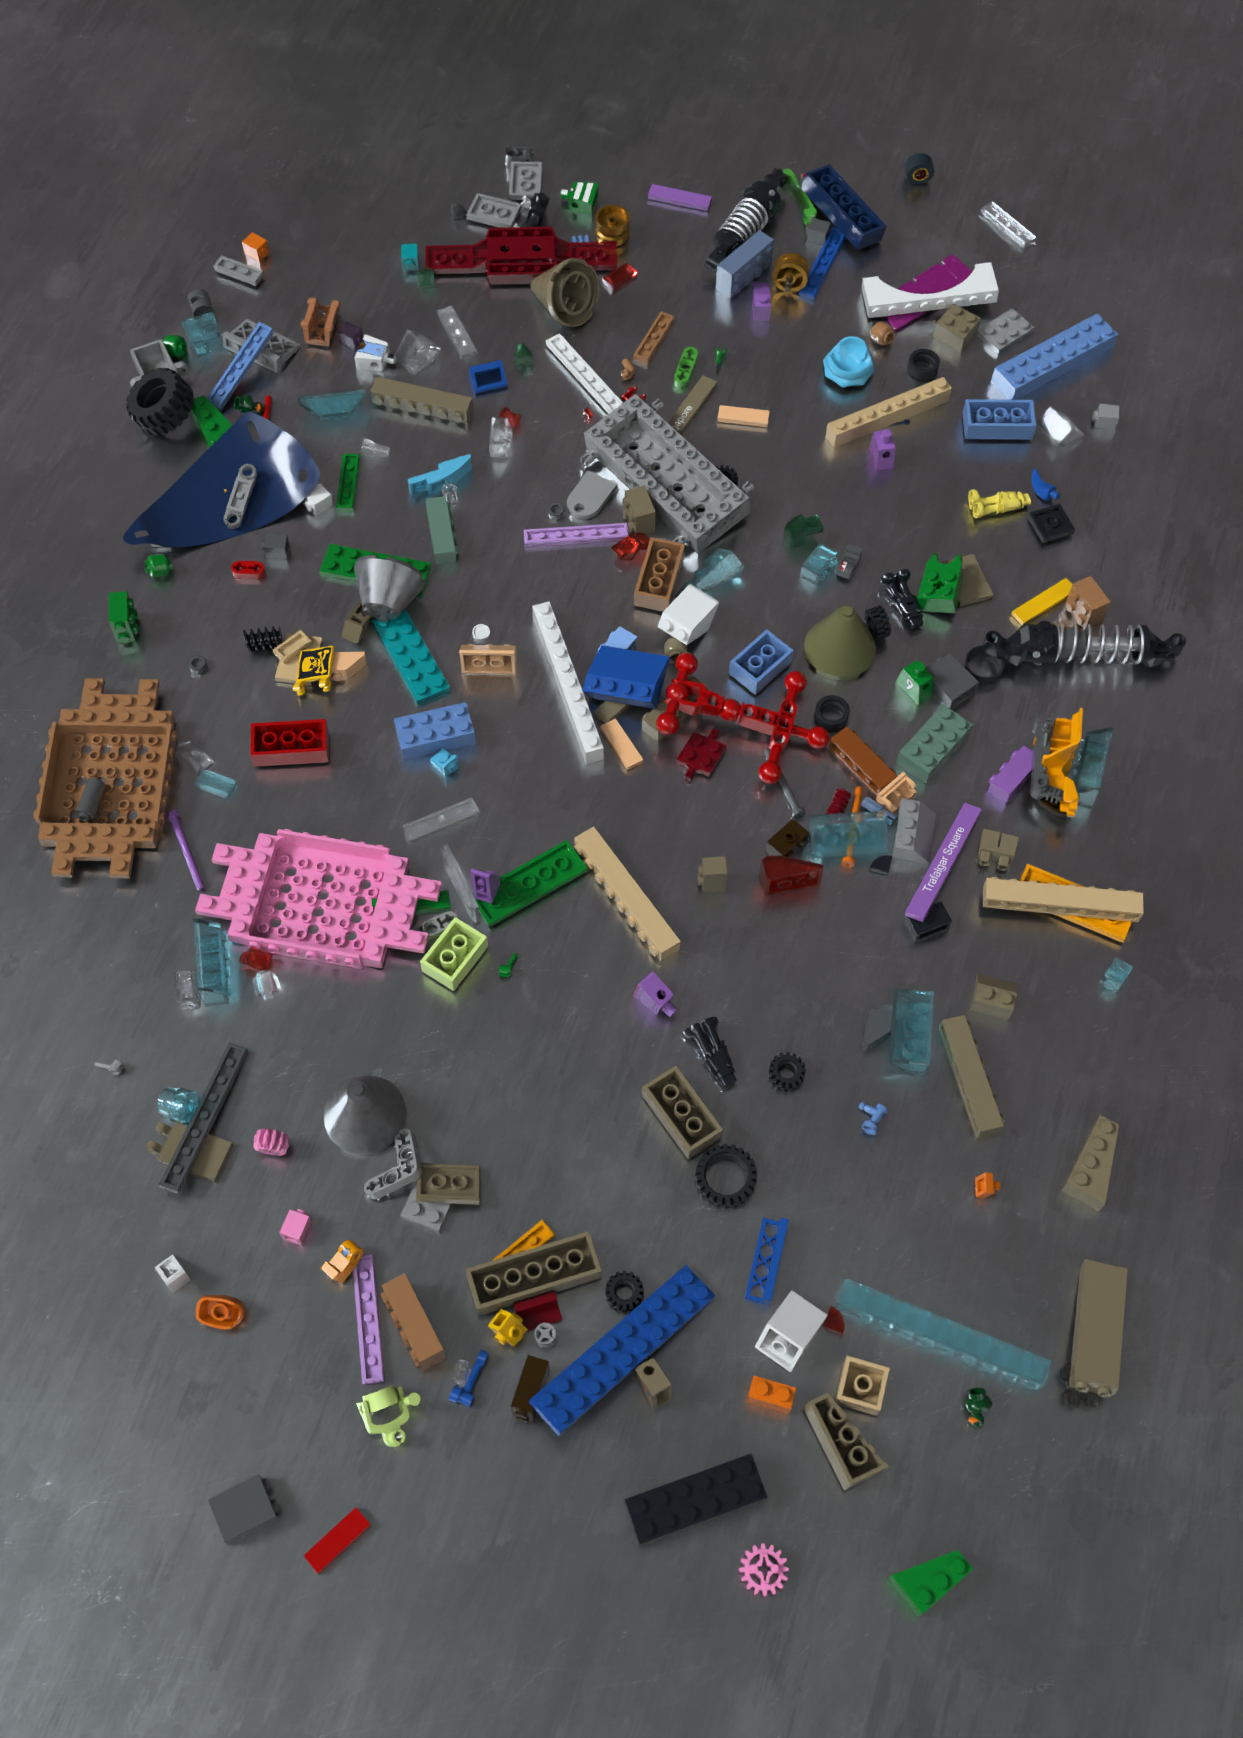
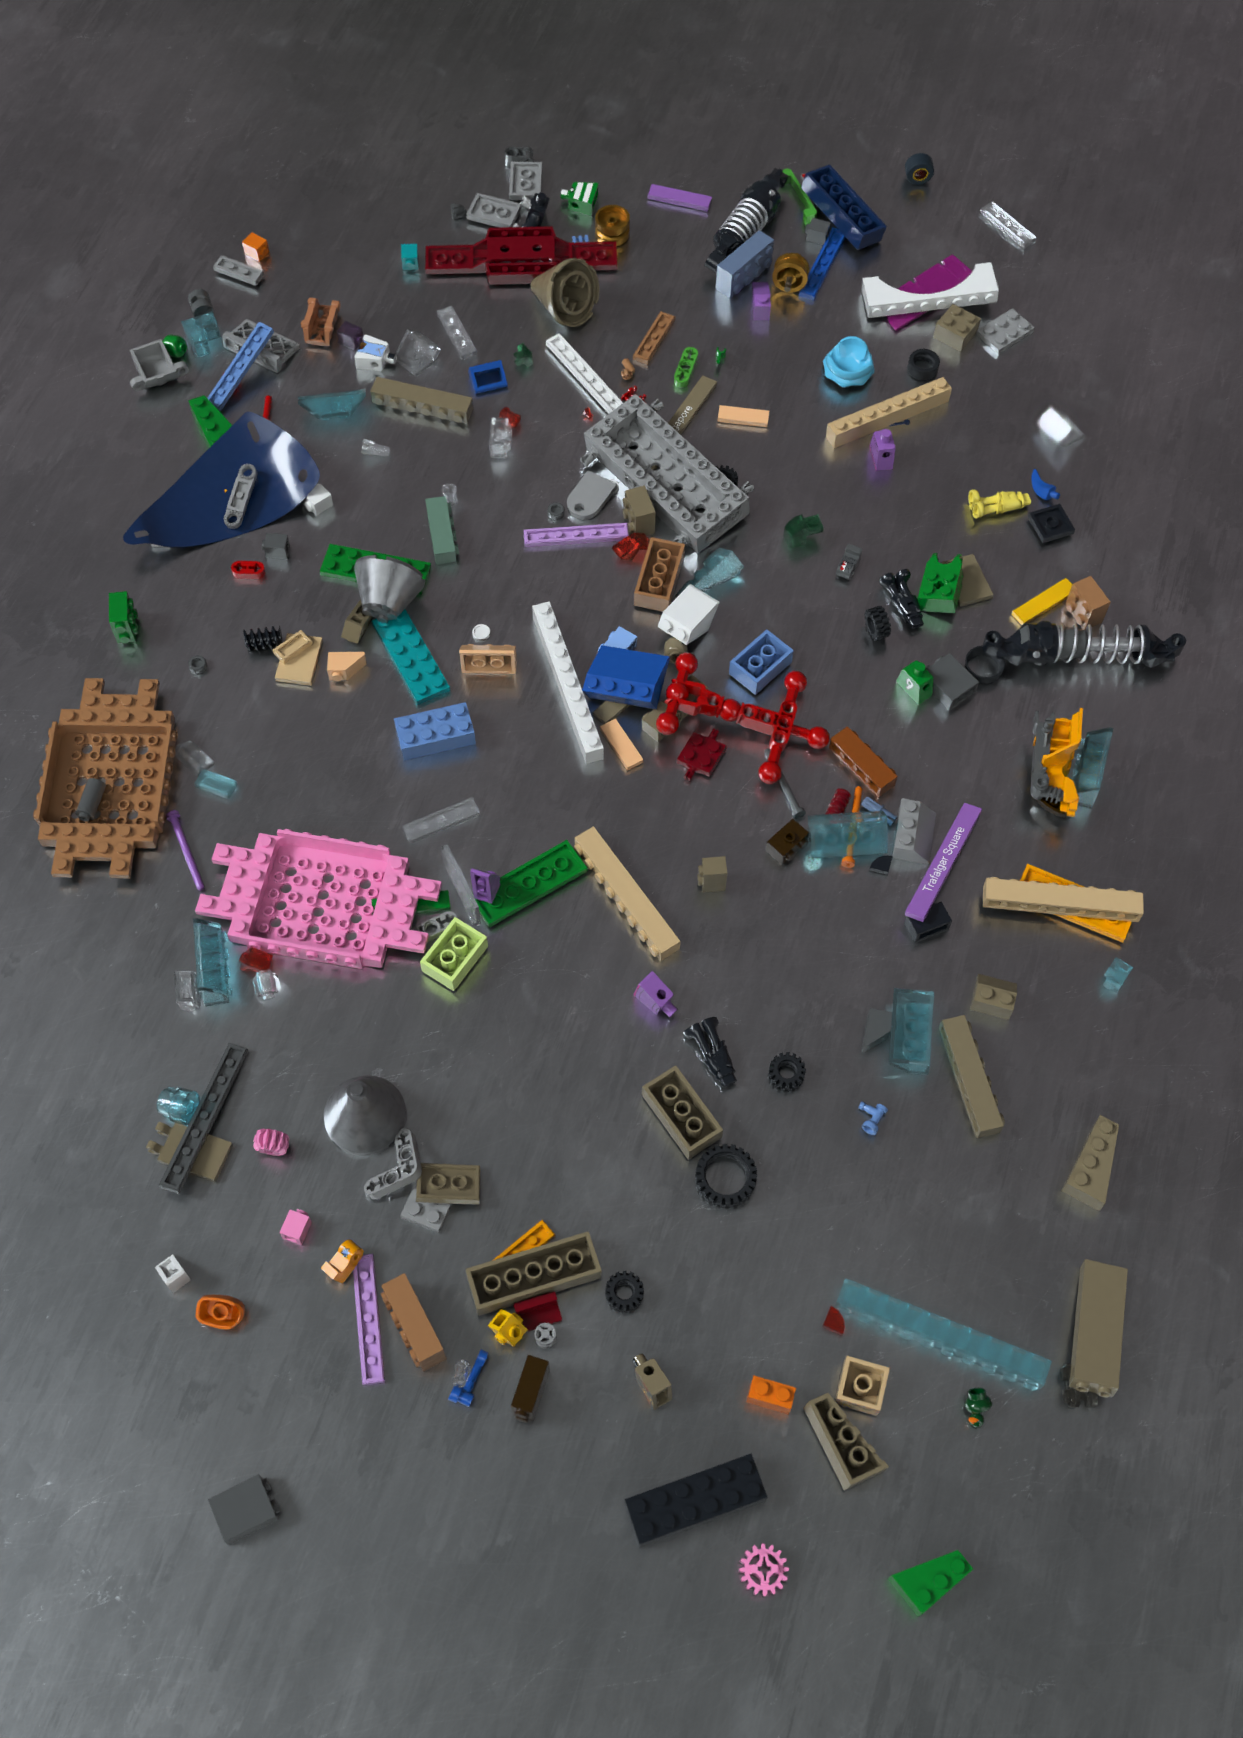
(116, 1067): light grey hand -> none
(158, 565): green head -> none
(160, 401): black tyre -> none
(246, 404): dark green animal -> none
(289, 742): red brick -> none
(314, 666): flag -> none
(337, 1540): red tile -> none
(348, 483): green tile -> none
(381, 1399): yellowish green piece -> none
(426, 278): clear green tile -> none
(445, 762): medium azure bracket -> none
(447, 472): medium azure slope -> none
(505, 970): green hand -> none
(619, 276): clear red tile -> none
(621, 1350): blue plate -> none
(774, 1264): blue fence -> none
(788, 874): clear red slope -> none
(790, 1331): white slope -> none
(819, 564): clear light blue brick -> none
(834, 701): black tyre -> none
(840, 645): olive cone -> none
(882, 333): medium nougat head -> none
(892, 794): light nougat hinge -> none
(934, 744): sand green brick -> none
(985, 1185): orange tile -> none
(999, 419): medium blue brick -> none
(1000, 852): dark tan hips -> none
(1012, 774): medium lavender brick -> none
(1054, 357): medium blue brick -> none
(1106, 416): light grey brick -> none

